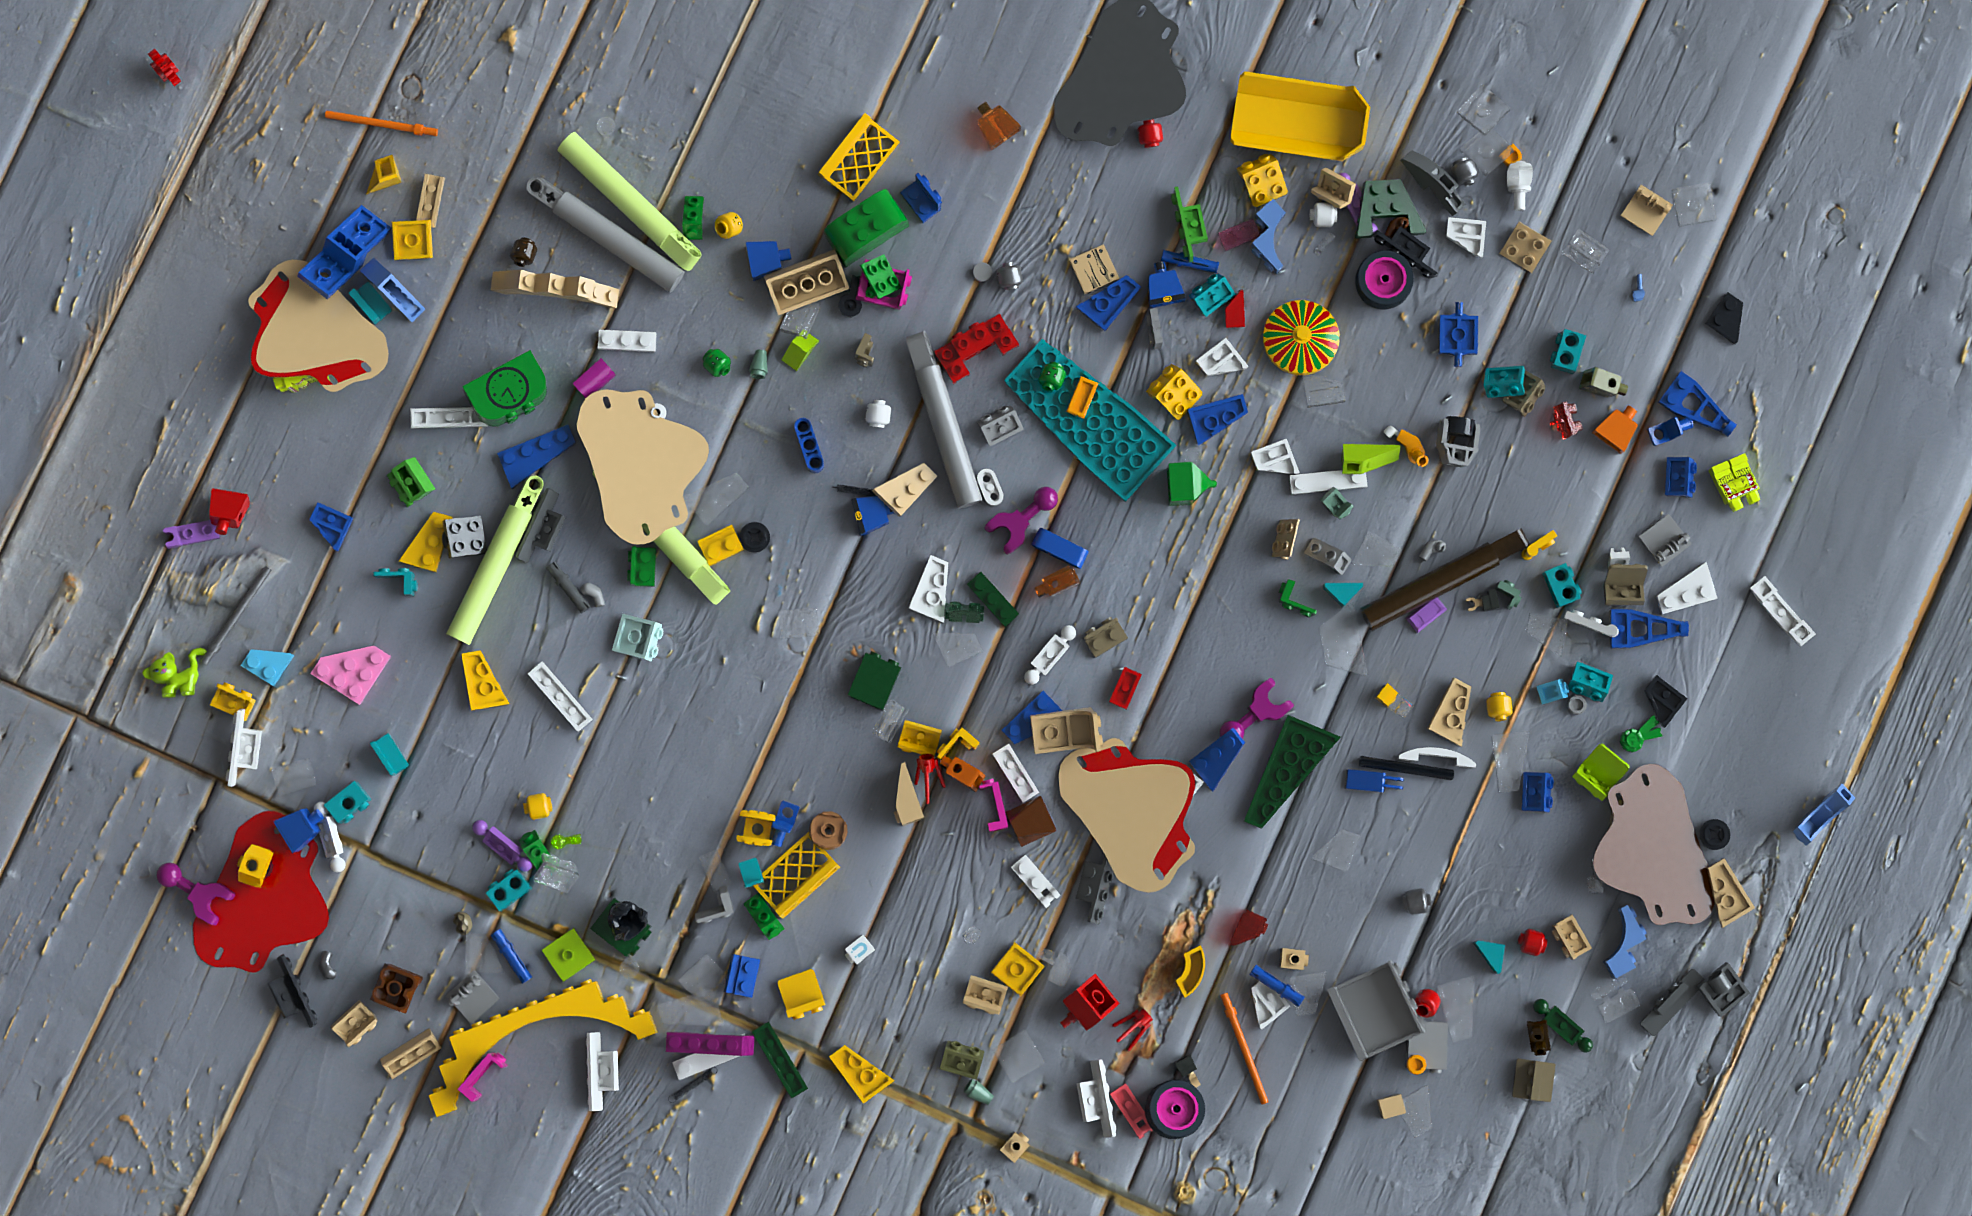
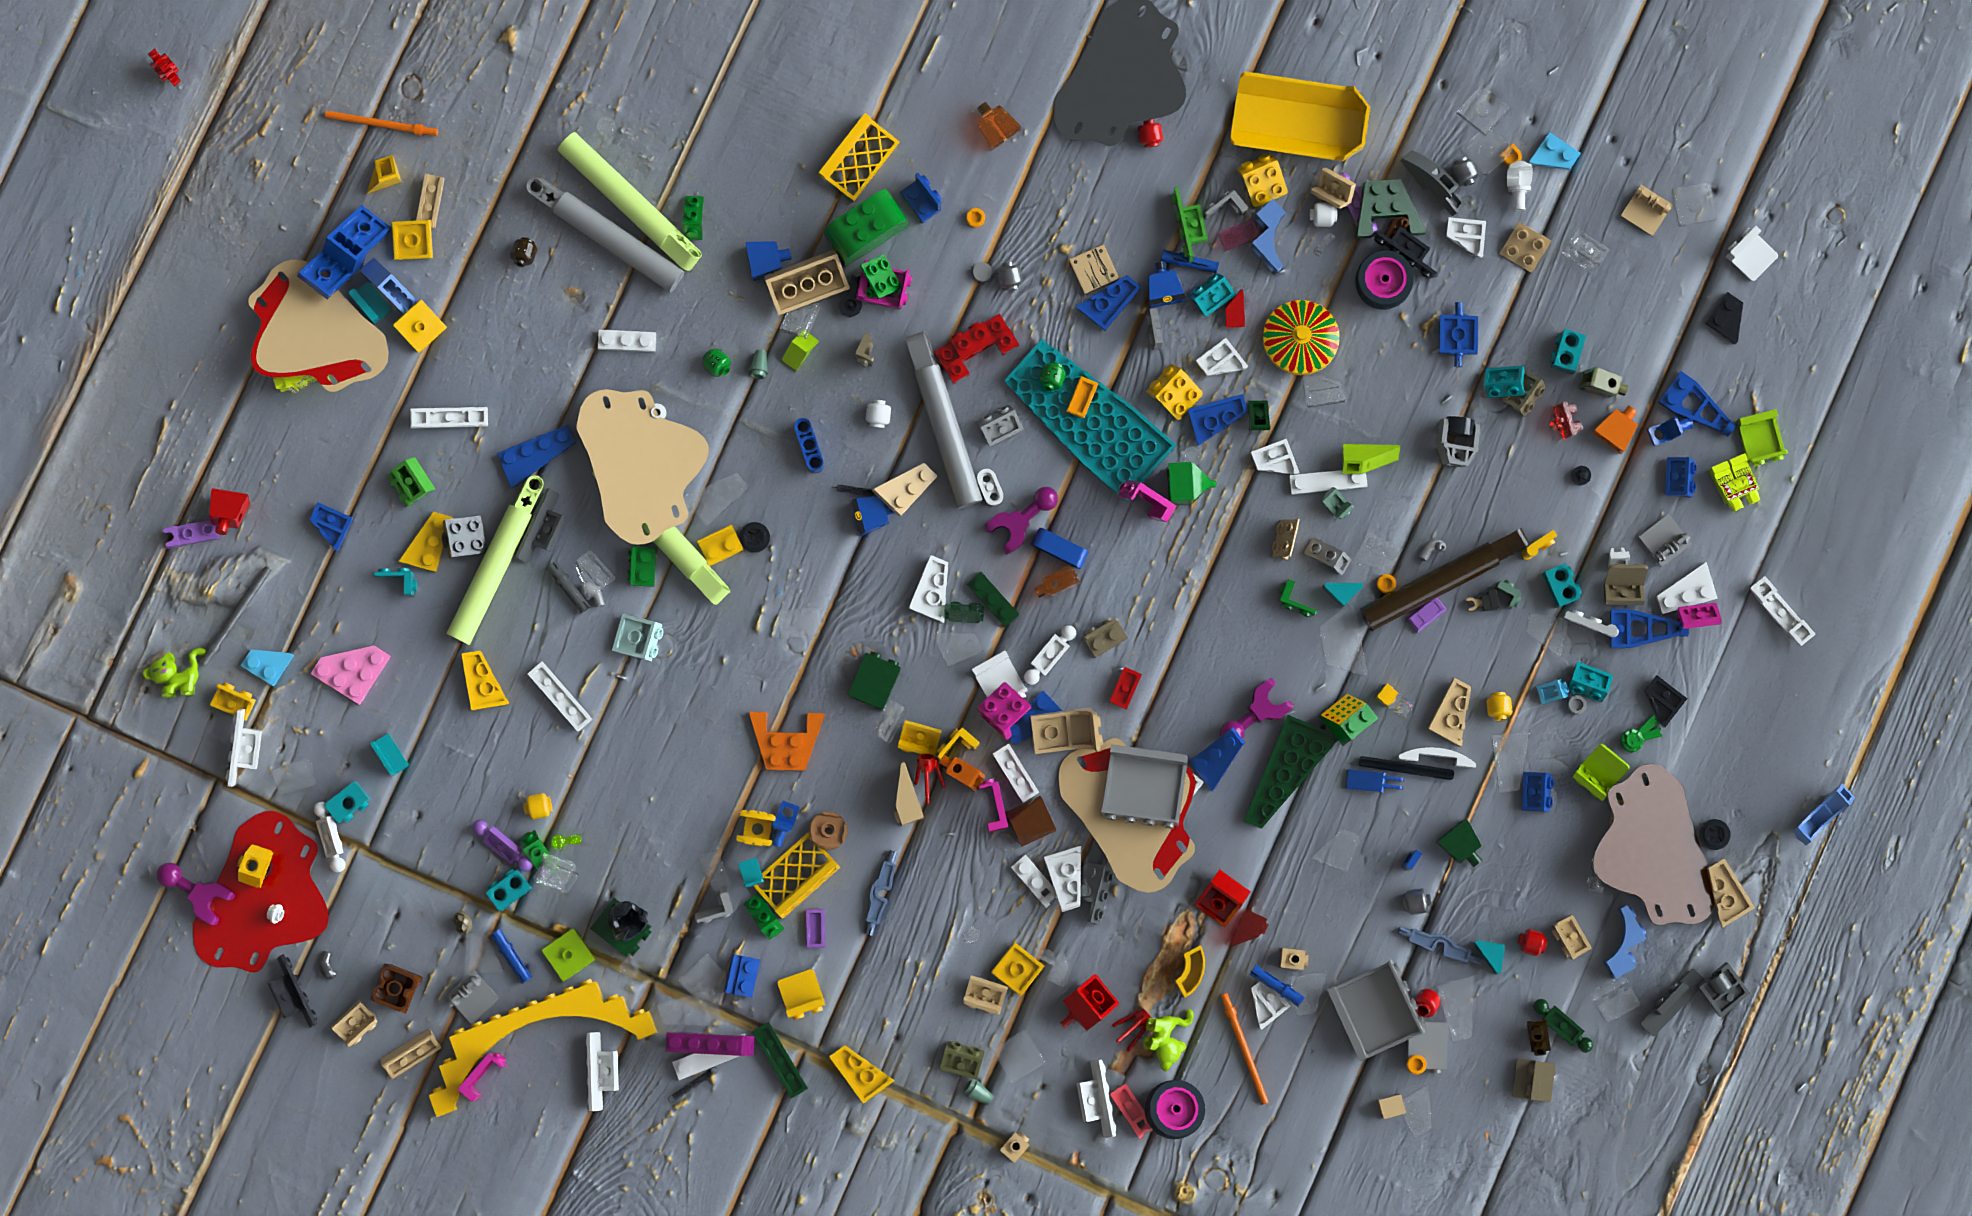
(275, 913): none -> white plate
(299, 828): blue torso -> none
(419, 325): none -> yellow plate
(507, 391): green brick -> none
(553, 285): tan arch -> none
(593, 574): none -> clear wing
(594, 378): magenta brick -> none
(728, 225): yellow head -> none
(786, 750): none -> orange wing
(815, 928): none -> medium lavender tile
(859, 950): white brick -> none
(883, 882): none -> sand blue piece
(975, 217): none -> light orange tile
(995, 672): none -> white panel
(1003, 709): none -> dark pink bracket
(1066, 876): none -> white wing
(1144, 786): none -> light grey panel
(1161, 509): none -> dark pink panel
(1167, 1048): none -> lime animal
(1186, 1067): pearl dark grey piece -> none
(1222, 898): none -> red slope
(1236, 205): none -> light grey bracket
(1258, 415): none -> dark green slope
(1348, 718): none -> green slope
(1386, 583): none -> light orange tile
(1411, 860): none -> blue tile
(1413, 446): light orange arm -> none
(1449, 948): none -> sand blue piece
(1461, 843): none -> dark green torso
(1555, 153): none -> medium azure wing
(1581, 475): none -> black tile
(1638, 294): medium blue hand -> none
(1699, 615): none -> dark pink bracket
(1751, 254): none -> white bracket
(1761, 437): none -> lime panel

